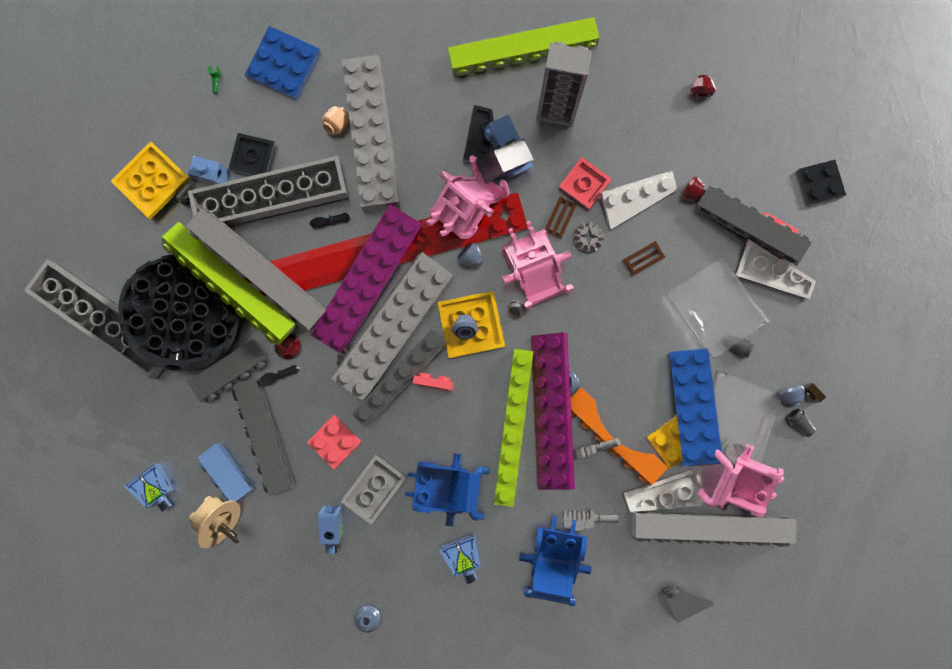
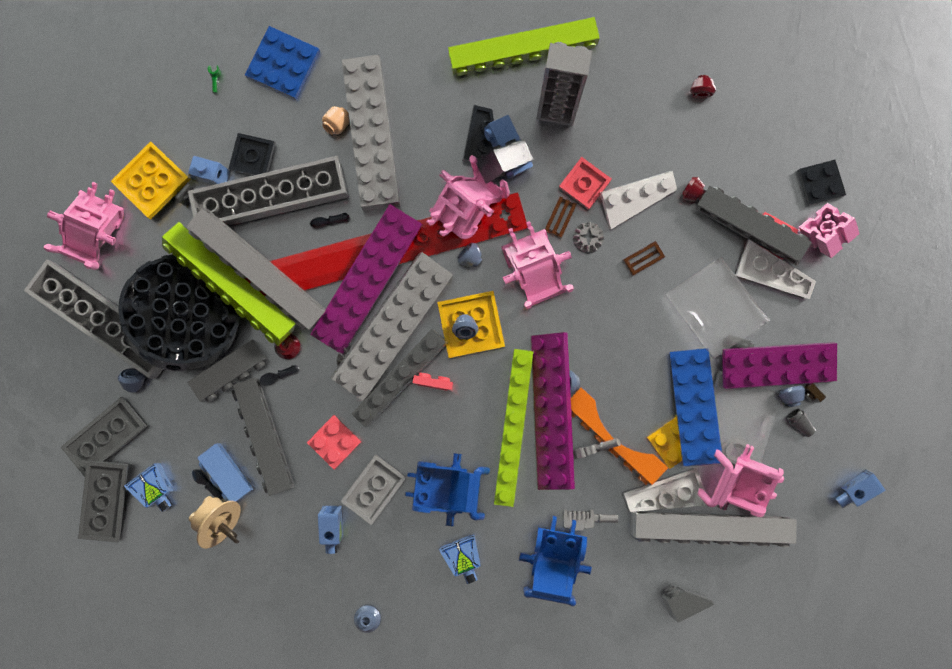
(87, 226): none -> bright pink piece
(103, 501): none -> dark grey plate
(104, 435): none -> dark grey plate
(131, 380): none -> sand blue cone
(200, 478): none -> black piece
(516, 309): light grey plate -> none
(779, 365): none -> magenta plate
(830, 230): none -> bright pink brick
(867, 486): none -> medium blue torso

